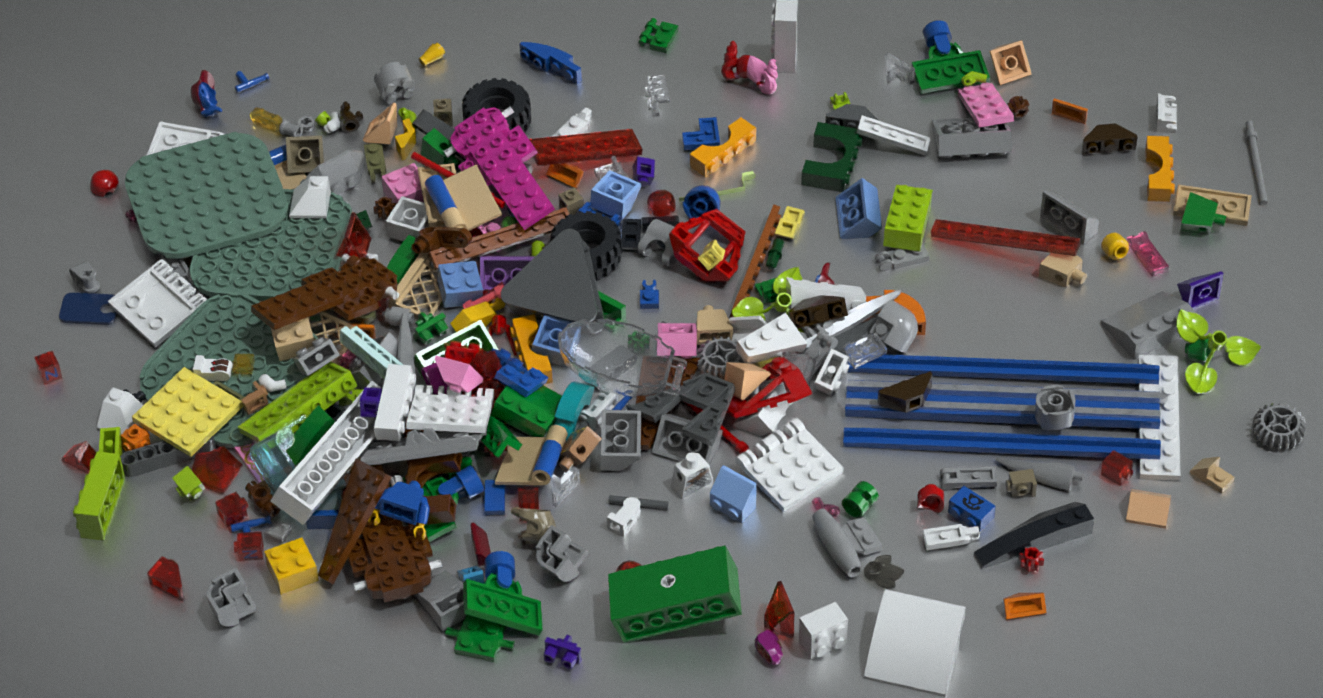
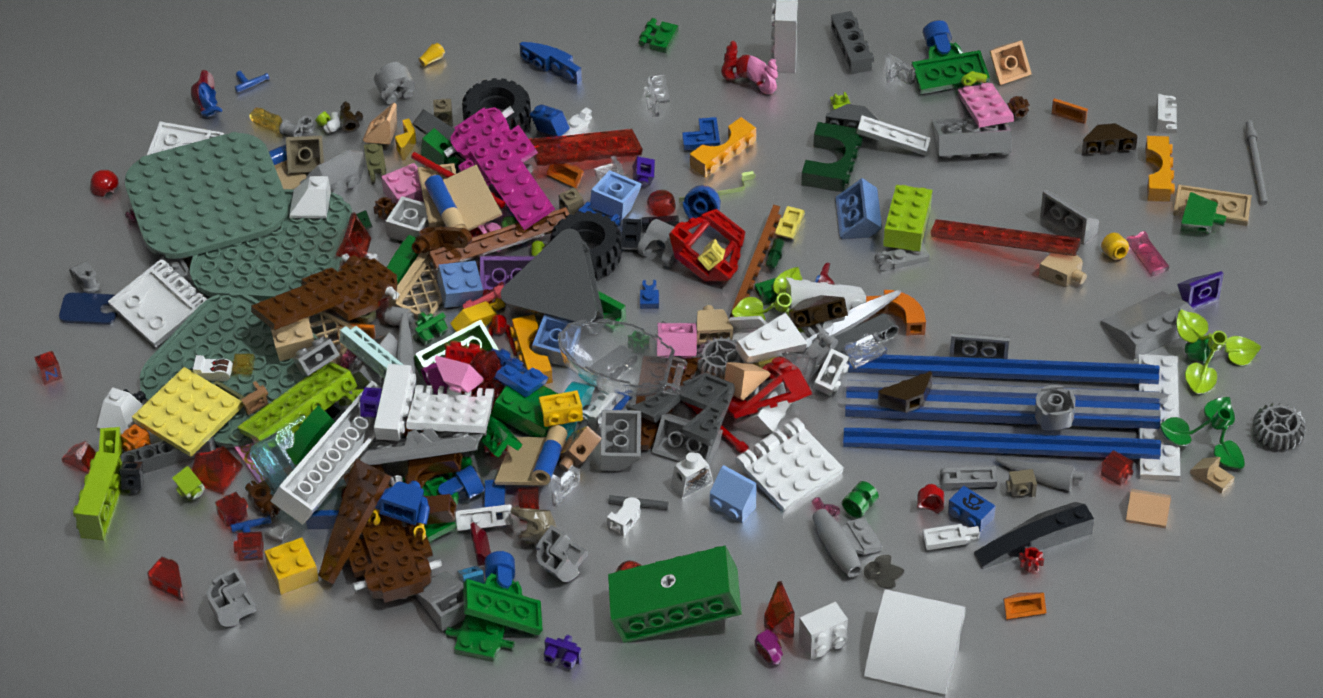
(132, 471): none -> black brick
(270, 384): white arm -> none
(405, 114): lime arm -> none
(484, 517): none -> white plate
(549, 120): none -> blue brick
(561, 408): none -> yellow bracket
(852, 42): none -> dark grey brick
(896, 326): light grey brick -> none
(979, 345): none -> light grey slope
(1221, 417): none -> green plant

